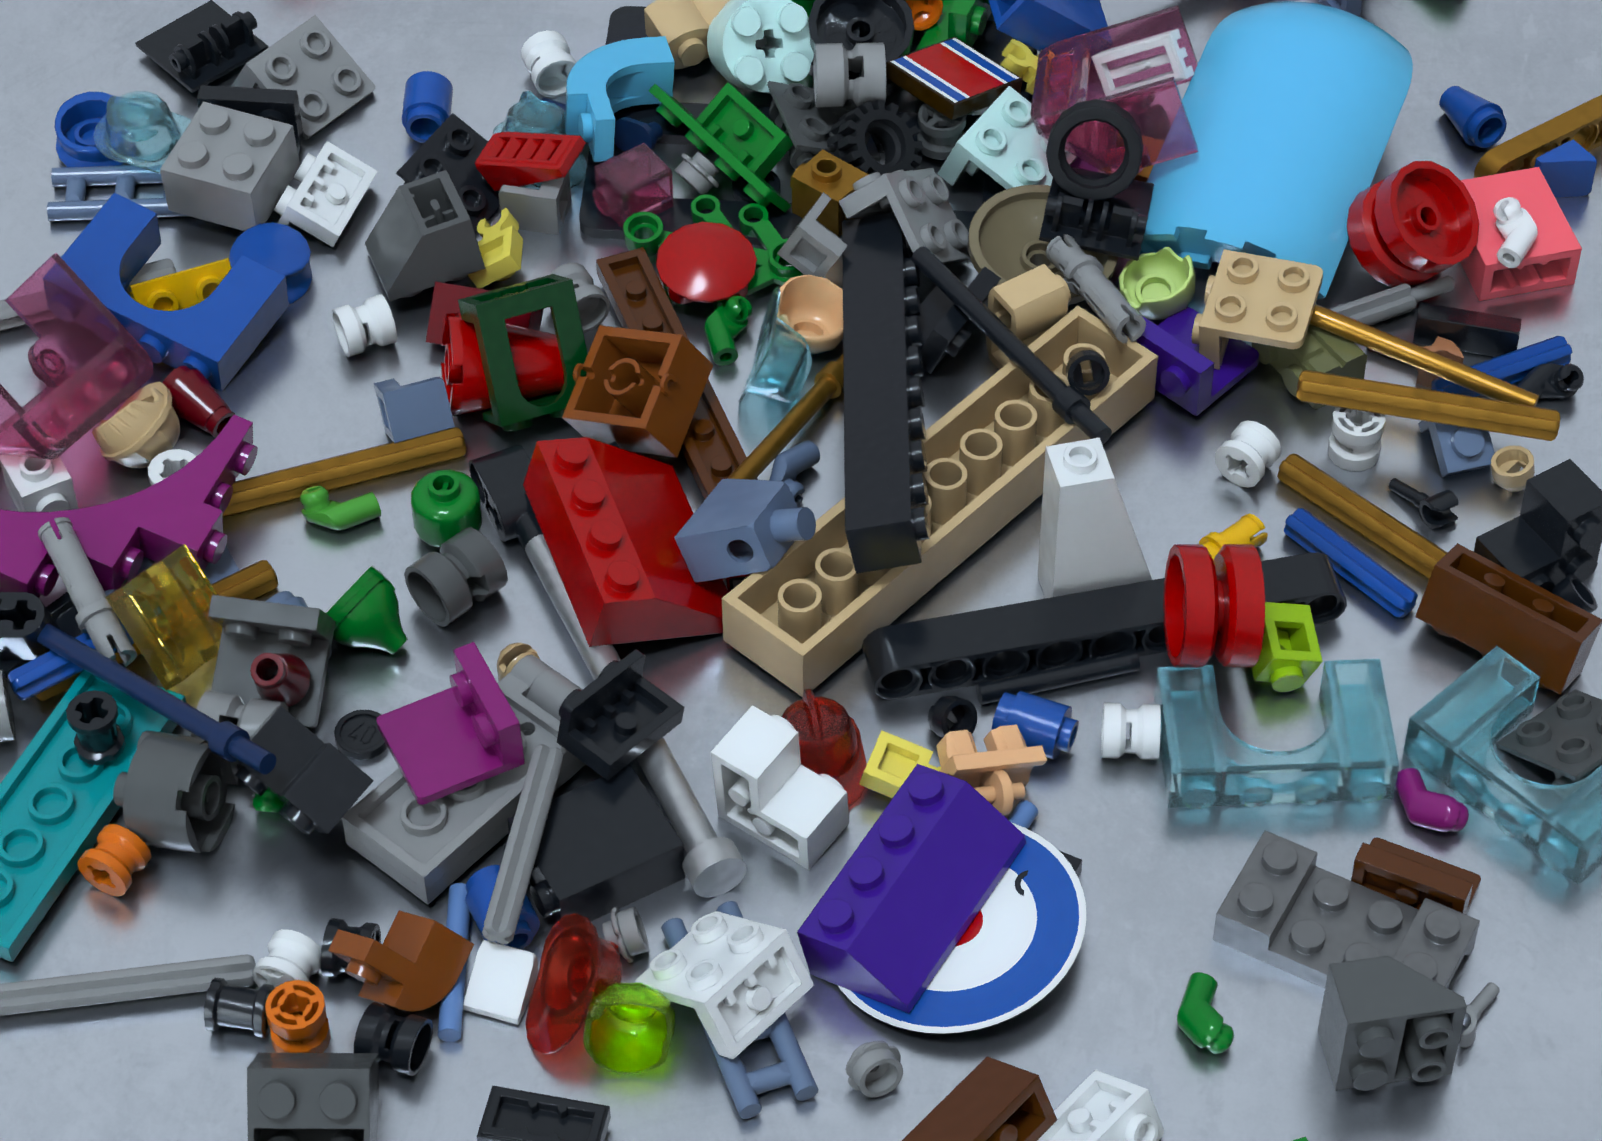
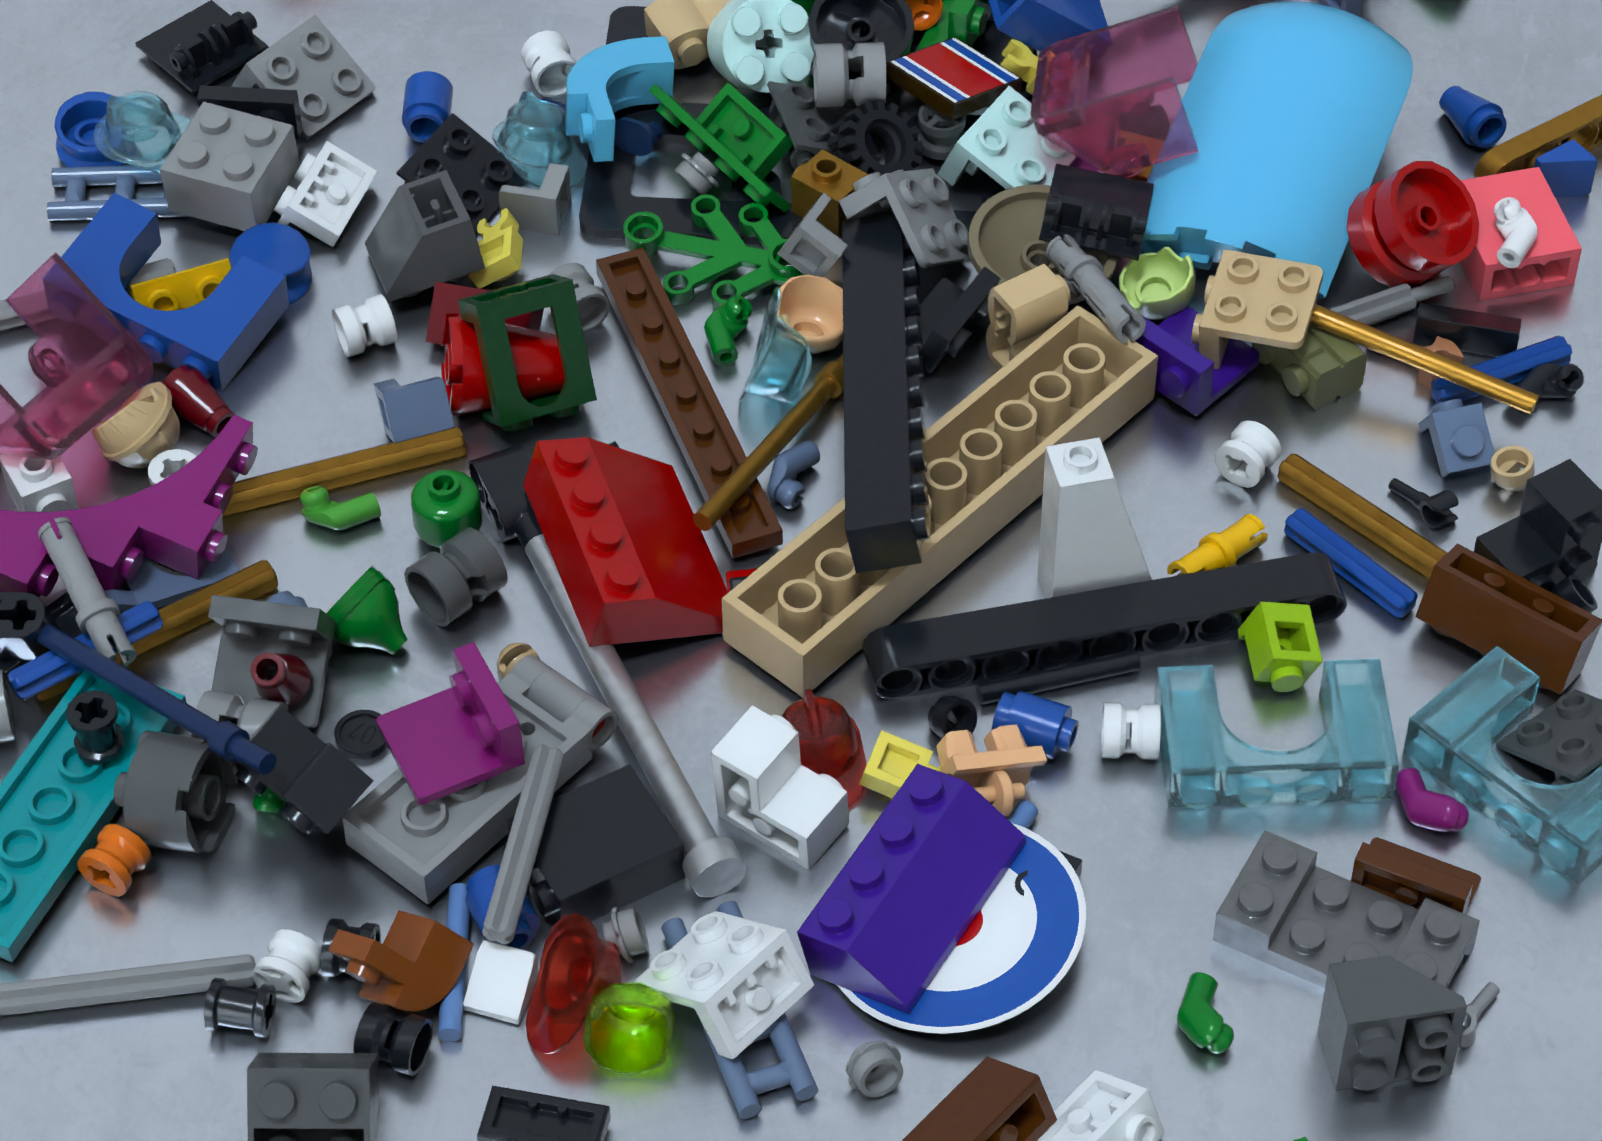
(168, 616): clear yellow slope -> none
(297, 1018): orange wheel -> none
(524, 158): red slope -> none
(616, 717): black bracket -> none
(633, 184): clear pink brick -> none
(638, 390): dark orange brick -> none
(706, 263): red dish -> none
(743, 529): sand blue torso -> none
(1067, 400): black bar -> none
(1094, 188): black tyre -> none
(1099, 370): black hinge -> none
(1173, 55): white tile -> none
(1214, 605): red wheel -> none
(1355, 439): white wheel -> none
(1428, 405): pearl gold axle -> none

